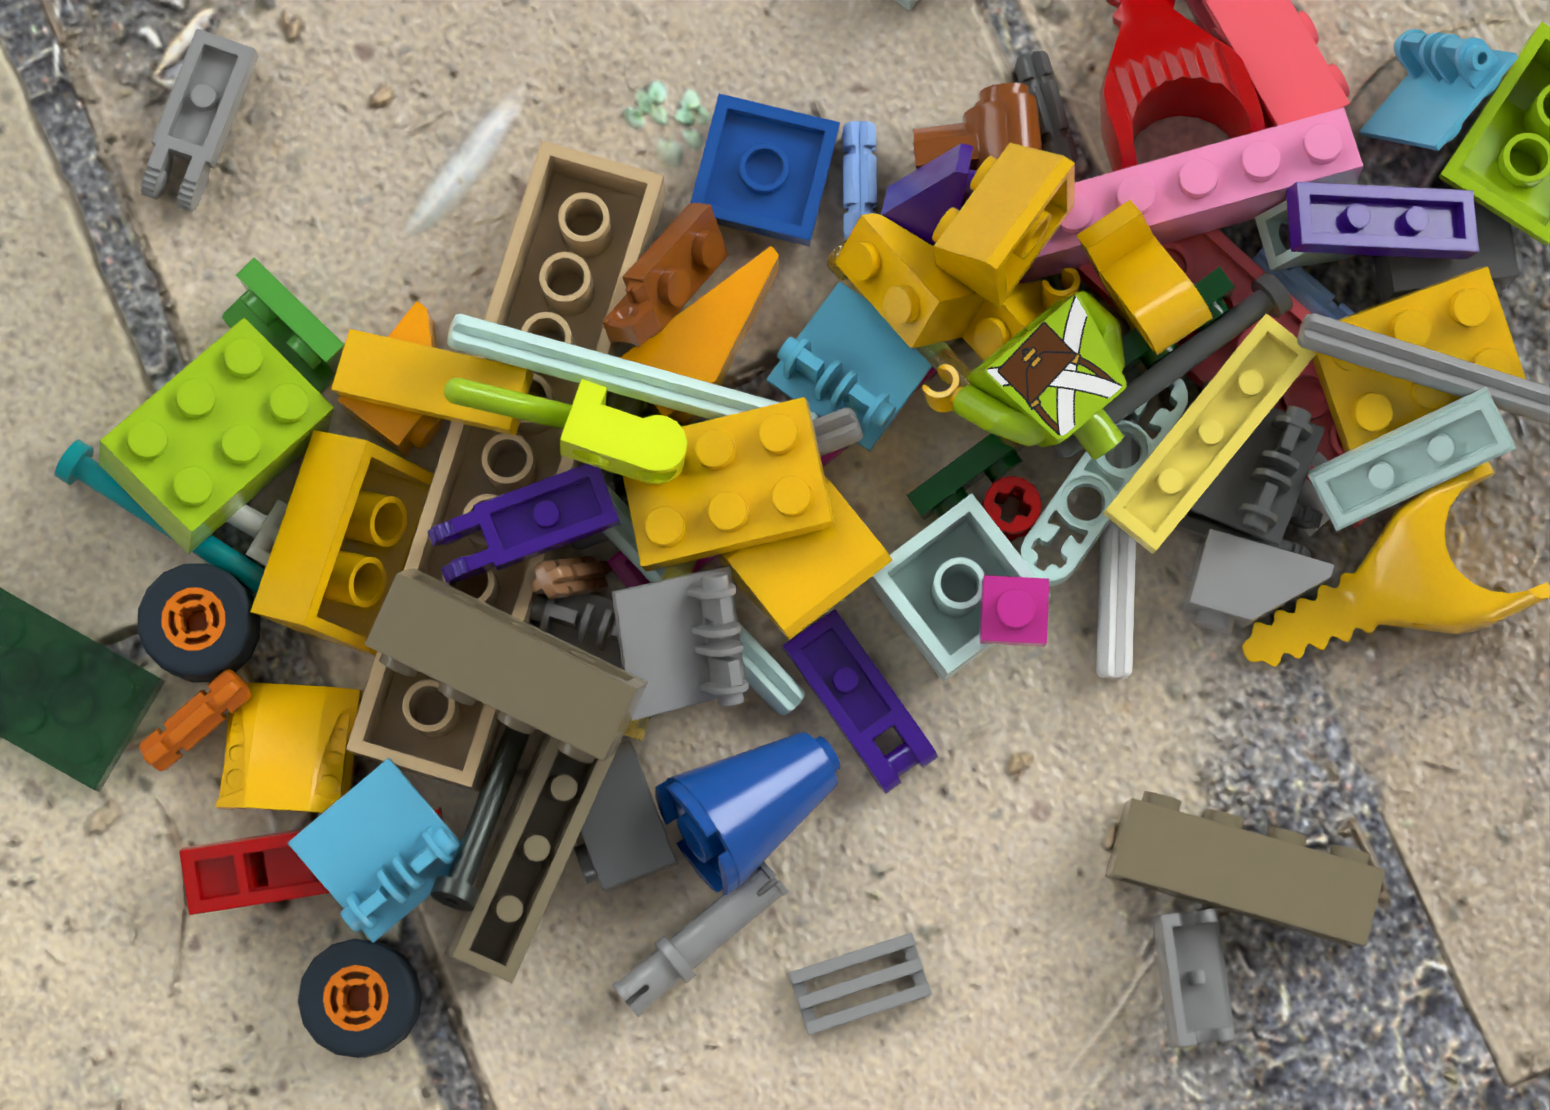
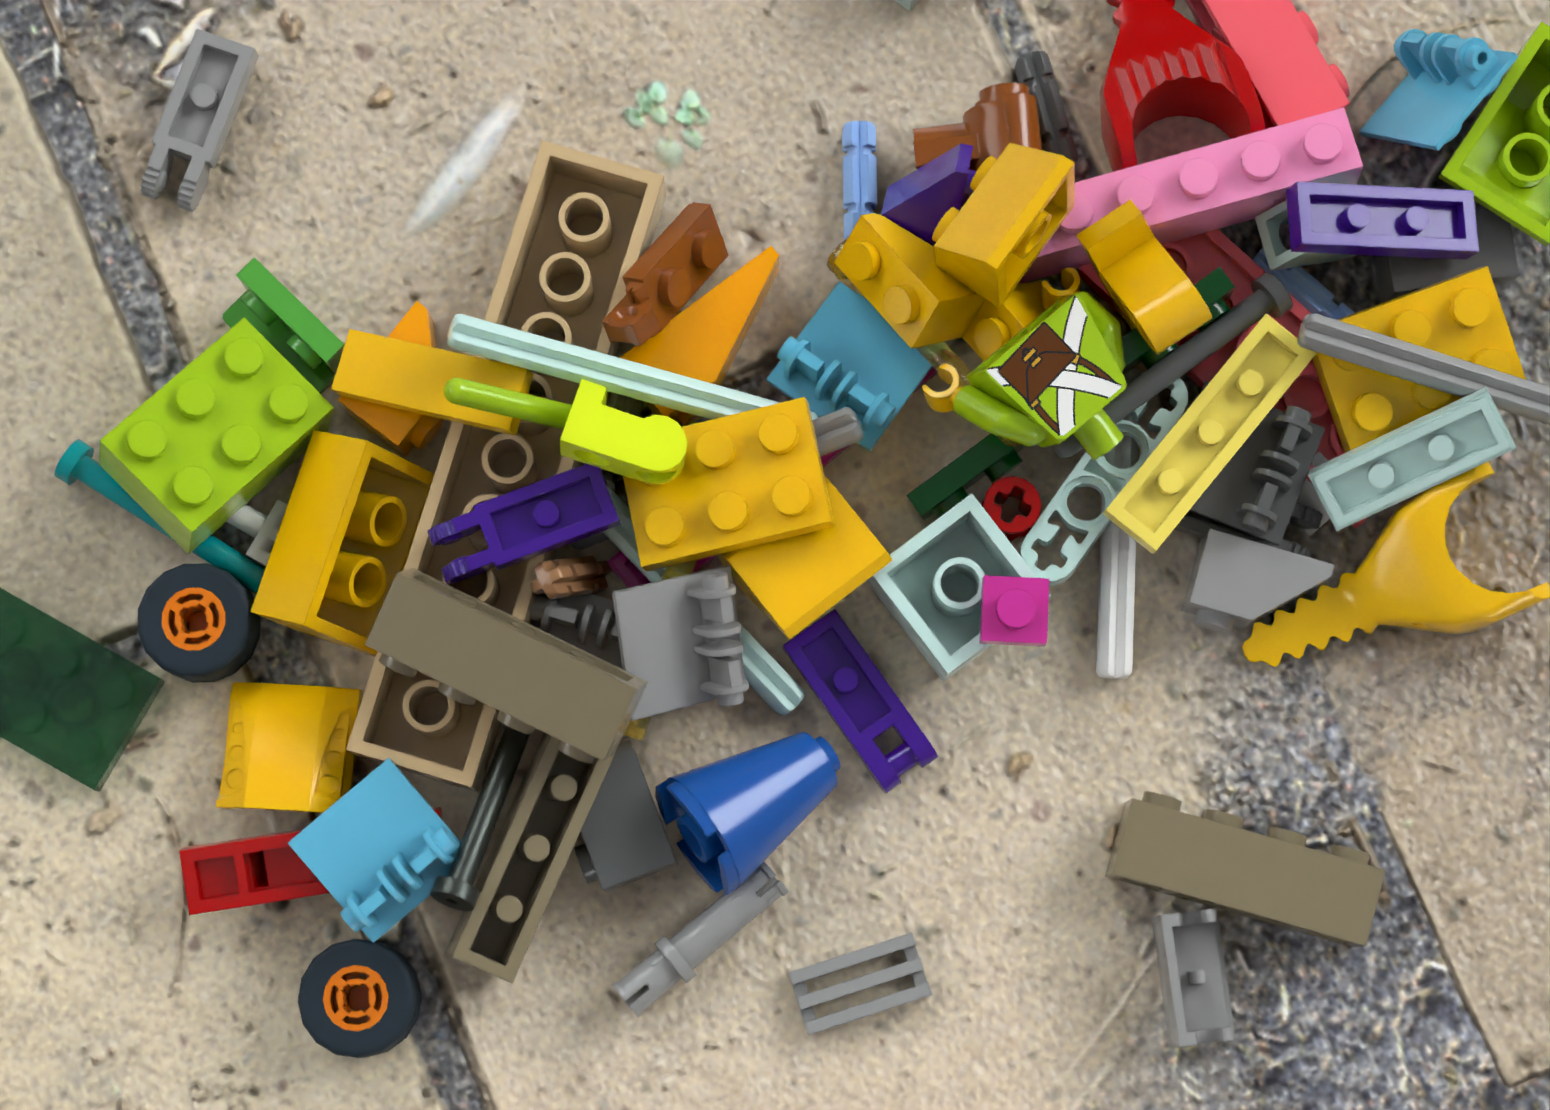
(195, 720): orange axle -> none
(765, 168): blue plate -> none

